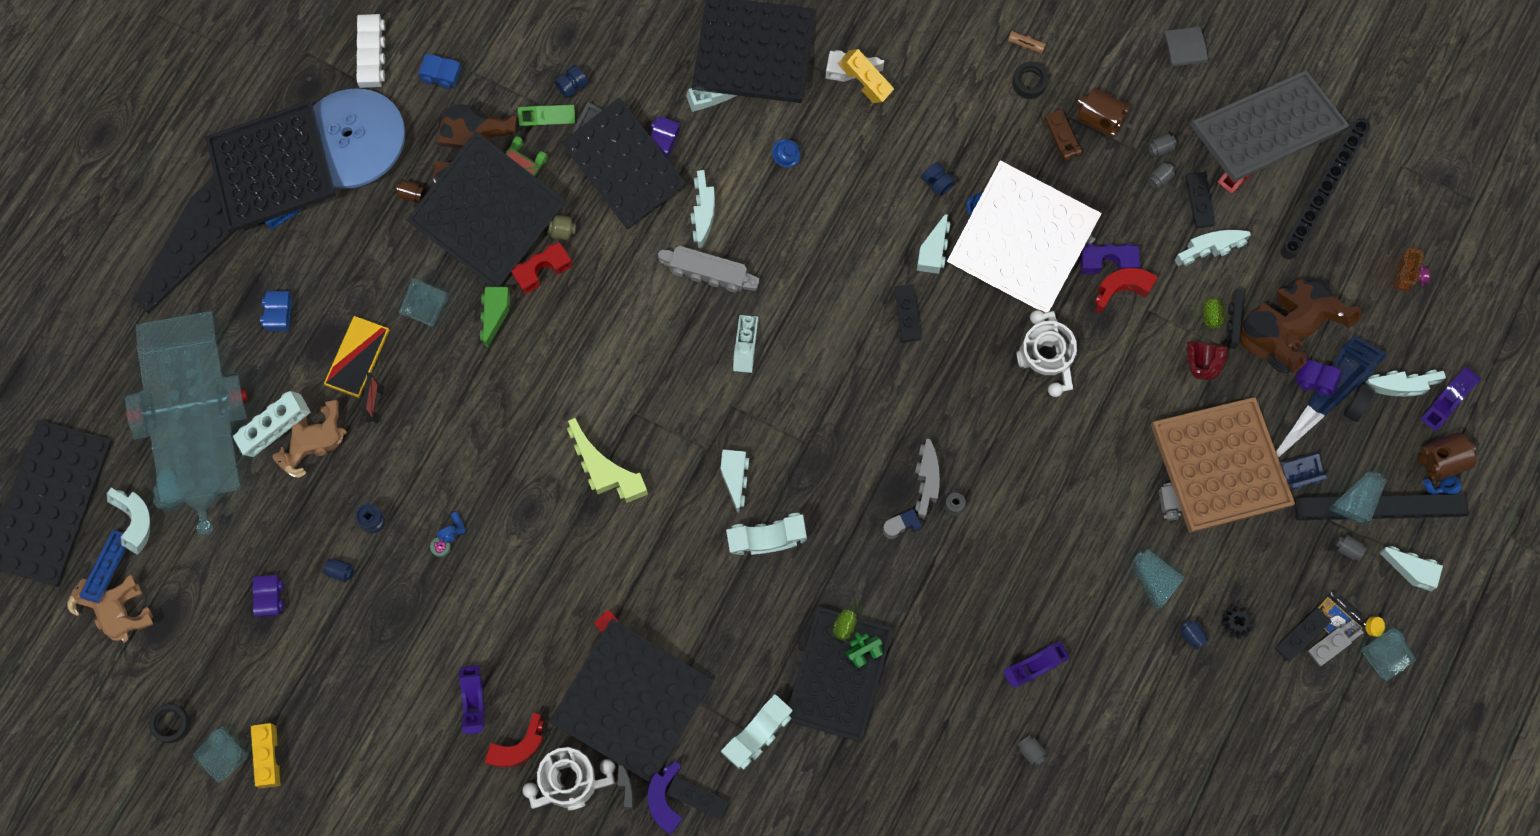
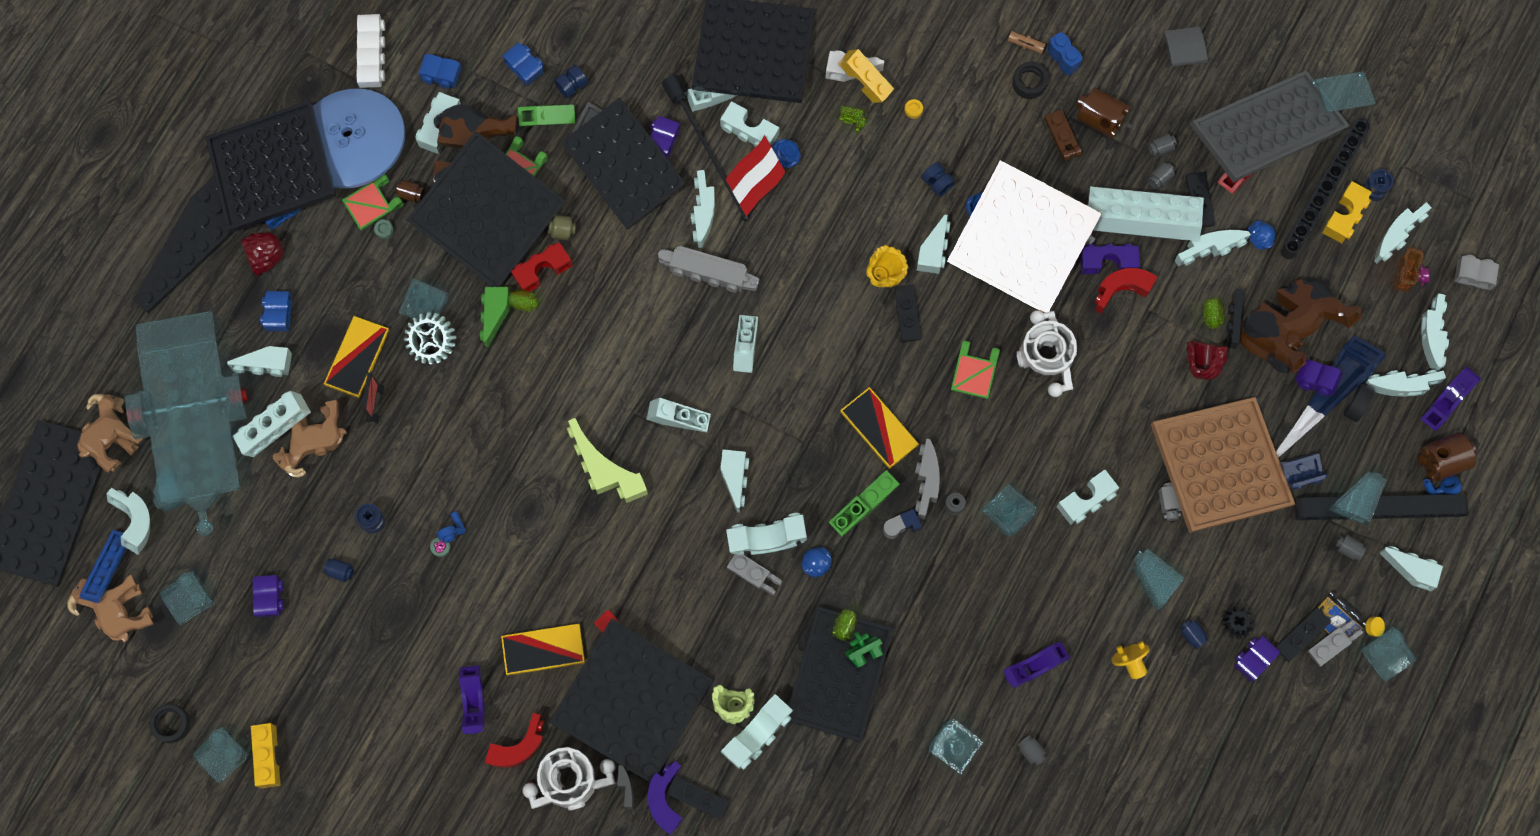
(106, 430): none -> medium nougat animal
(186, 597): none -> clear light blue slope
(262, 251): none -> dark red hair
(266, 360): none -> light aqua slope
(369, 204): none -> flag
(383, 229): none -> sand green tile
(428, 134): none -> light aqua arch
(443, 345): none -> light aqua gear
(523, 63): none -> blue brick
(523, 301): none -> clear neon green brick
(543, 649): none -> tile
(677, 415): none -> light aqua slope
(725, 701): none -> yellowish green hair
(733, 122): none -> light aqua arch
(752, 176): none -> flag
(752, 572): none -> light grey hinge
(816, 561): none -> blue hair
(851, 116): none -> clear neon green bracket
(864, 504): none -> bright green slope
(879, 428): none -> tile
(886, 267): none -> yellow hair
(913, 109): none -> yellow tile
(955, 746): none -> clear light blue slope
(974, 374): none -> coral flag
(1009, 510): none -> clear light blue slope
(1065, 54): none -> blue brick
(1102, 489): none -> light aqua arch
(1132, 658): none -> yellow piece
(1147, 213): none -> light aqua brick
(1256, 658): none -> dark purple brick
(1262, 235): none -> blue hair
(1345, 91): none -> clear light blue piece
(1354, 199): none -> yellow arch
(1379, 184): none -> dark blue wheel
(1398, 232): none -> light aqua slope
(1433, 339): none -> light aqua slope
(1476, 272): none -> light grey brick

